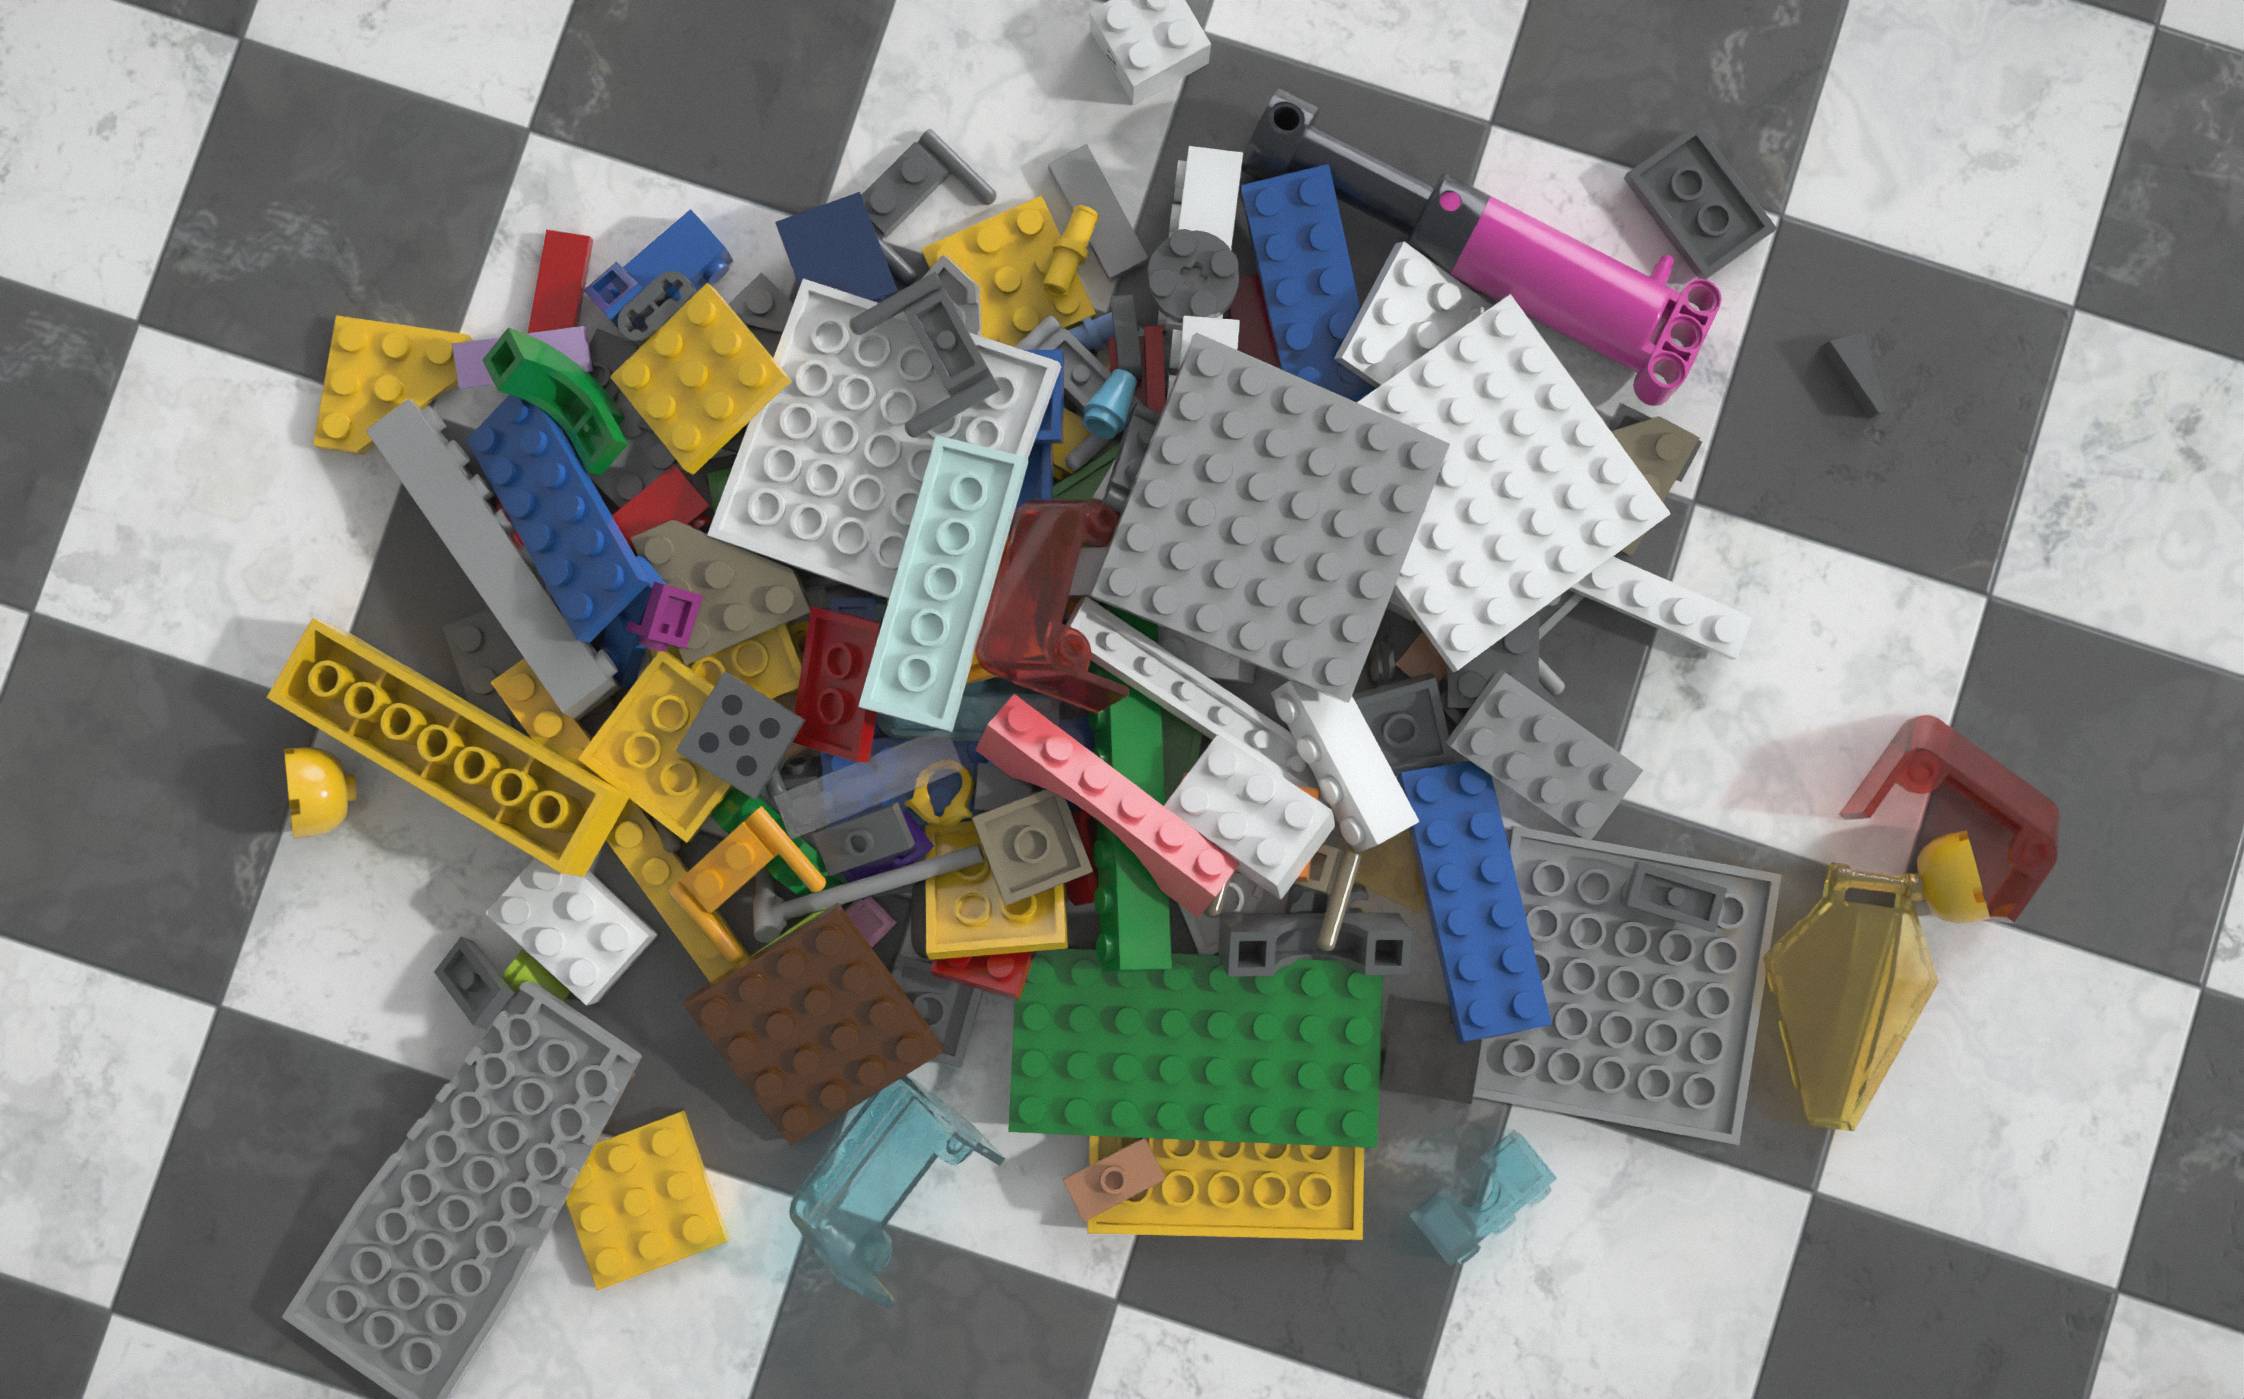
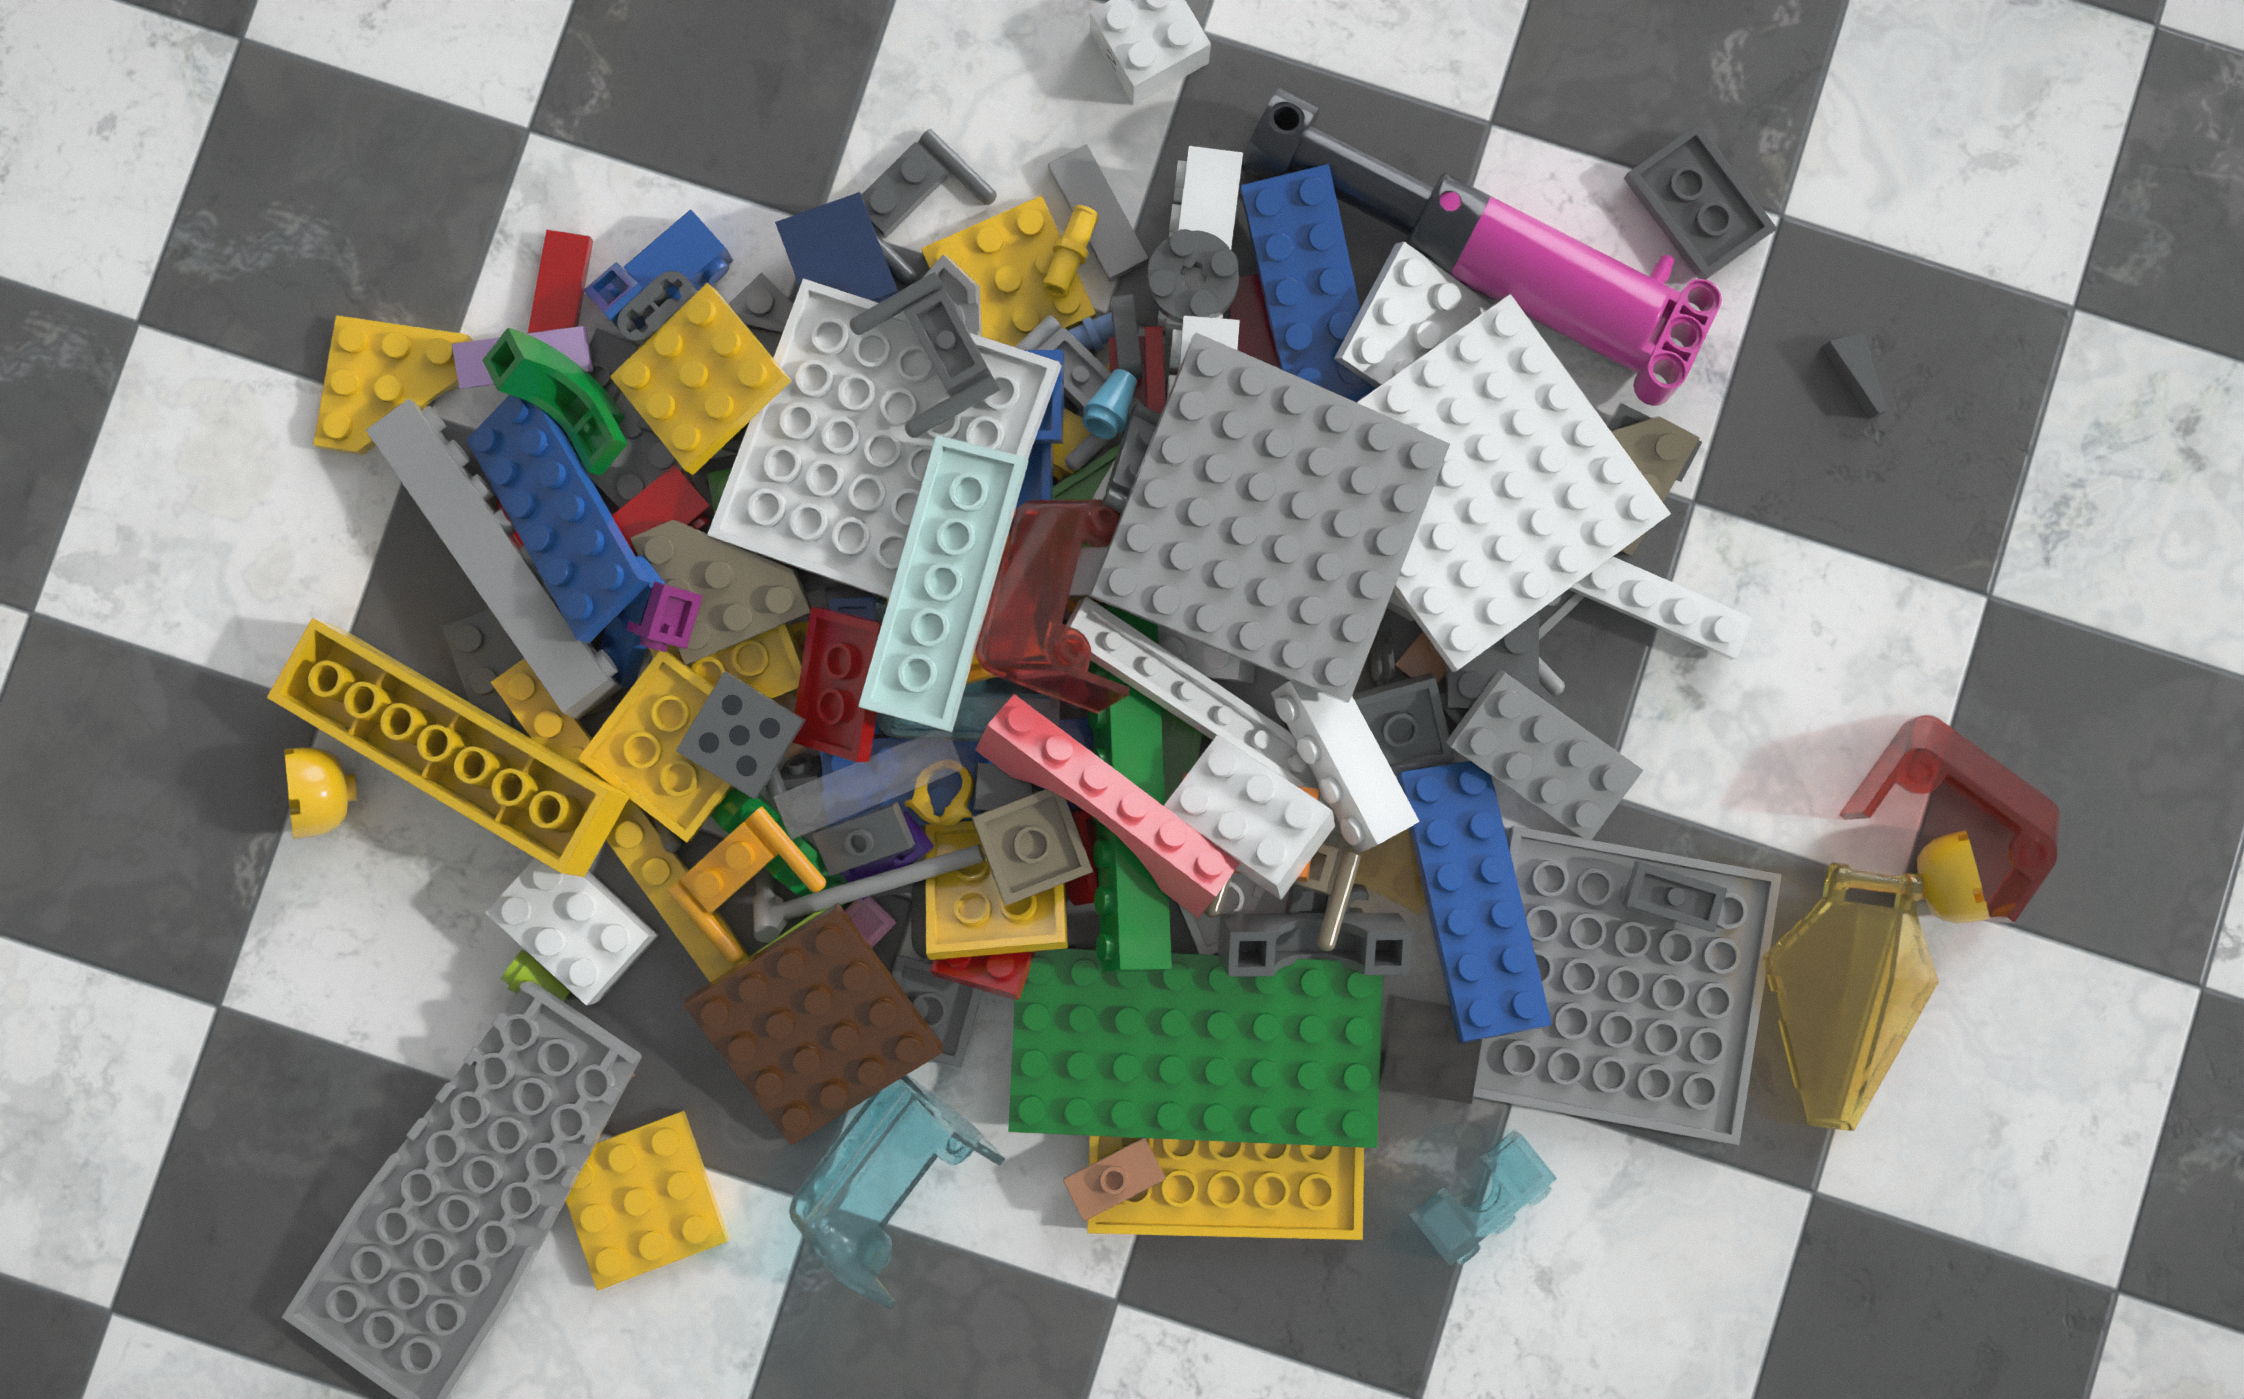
(473, 983): dark grey plate -> none

